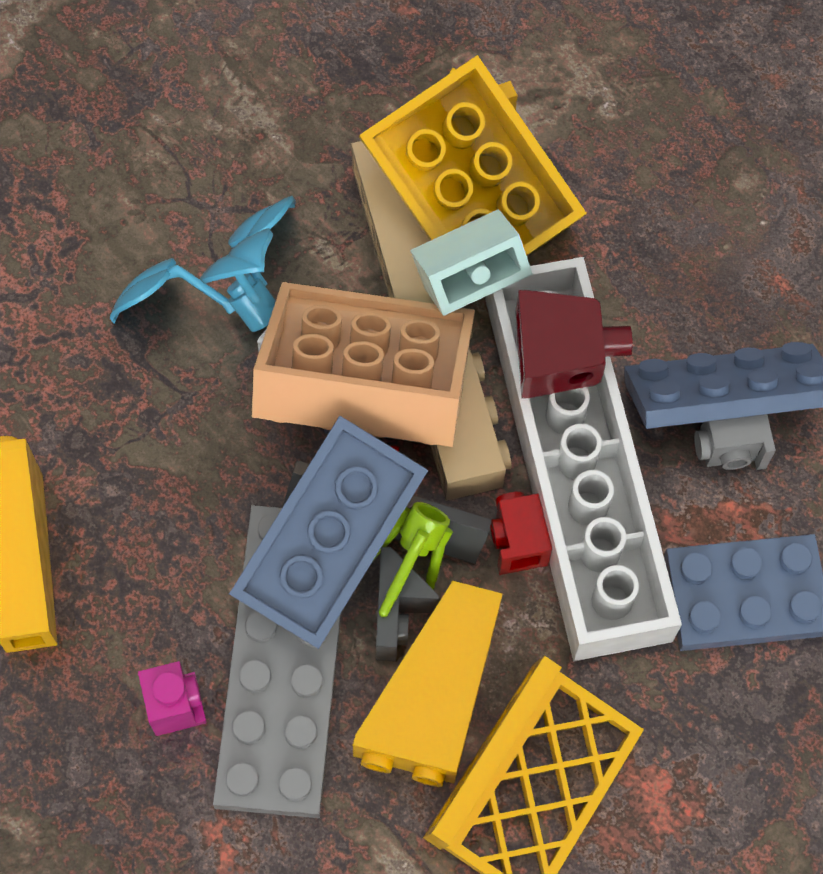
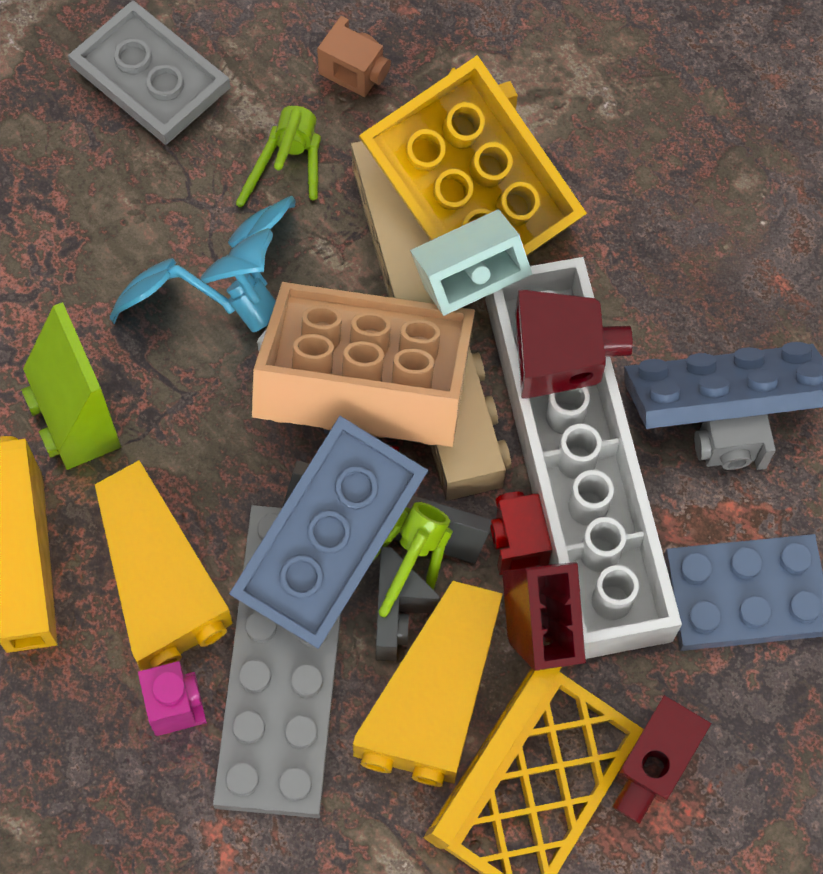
(67, 394): none -> lime slope
(149, 72): none -> light grey plate
(159, 578): none -> yellow slope
(292, 136): none -> lime plant
(352, 58): none -> nougat brick
(541, 608): none -> dark red torso
(673, 739): none -> dark red torso

